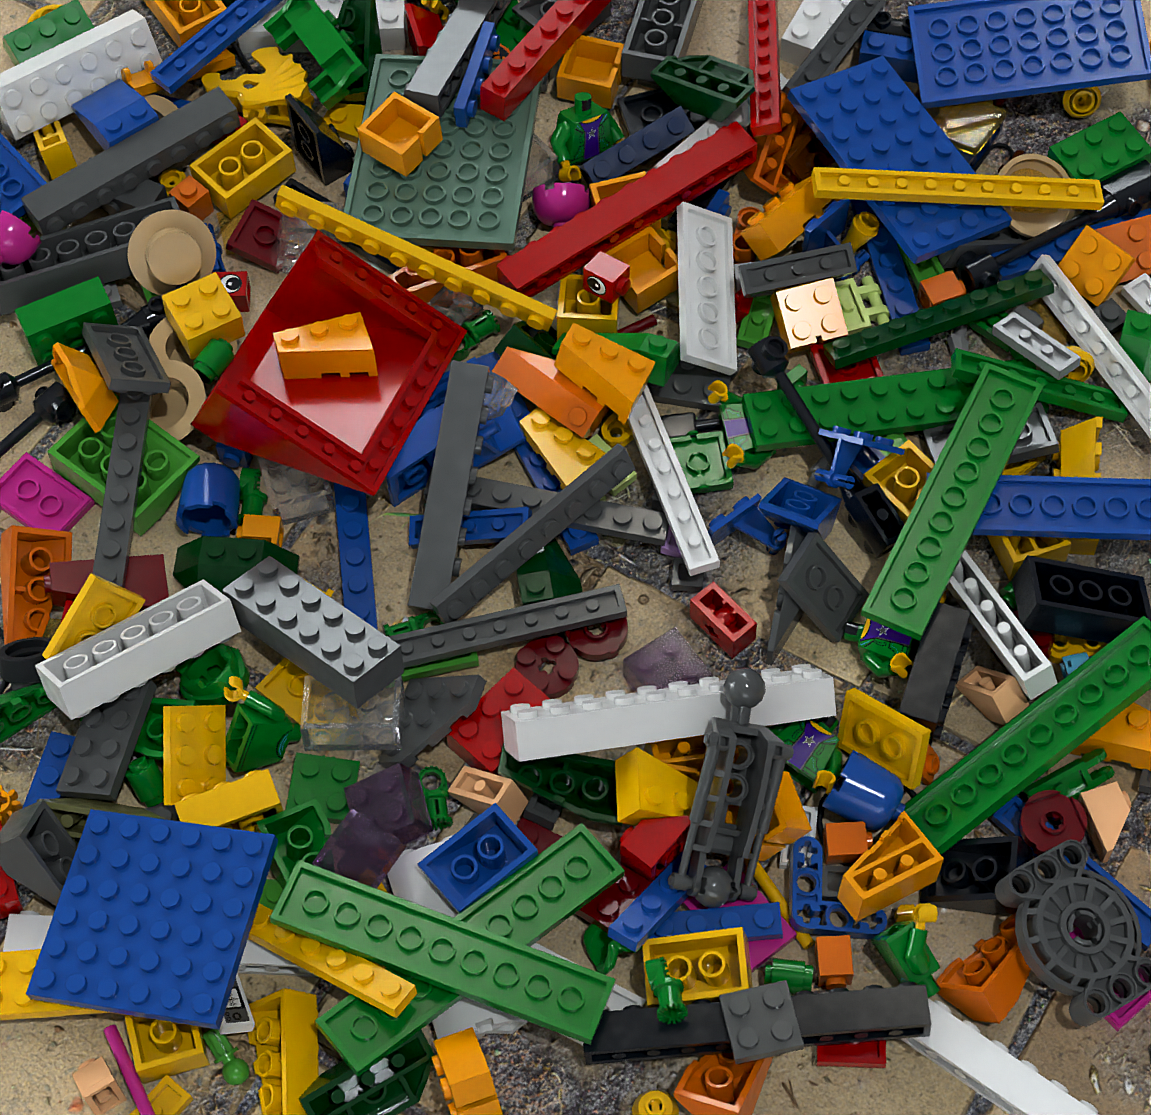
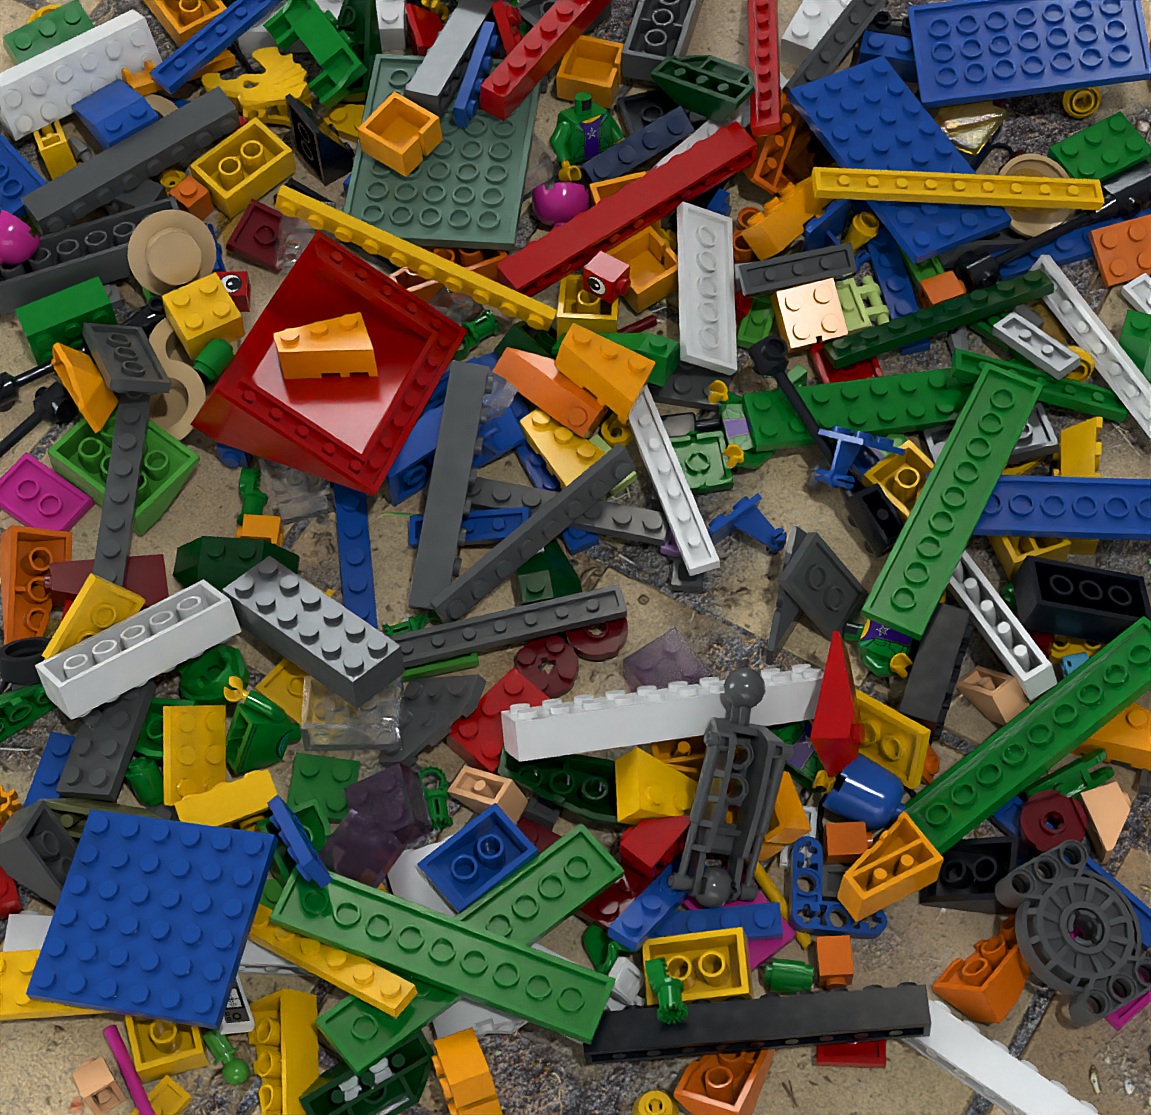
(80, 149): none -> light grey bar
(209, 501): blue cylinder -> none
(299, 843): none -> blue plate
(508, 24): none -> red plate
(628, 980): none -> white tile
(723, 619): red brick -> none
(761, 1022): dark grey plate -> none
(800, 506): blue slope -> none
(837, 719): none -> red wedge
(905, 946): green torso -> none
(1095, 265): light orange plate -> none
(1111, 315): dark grey plate -> none

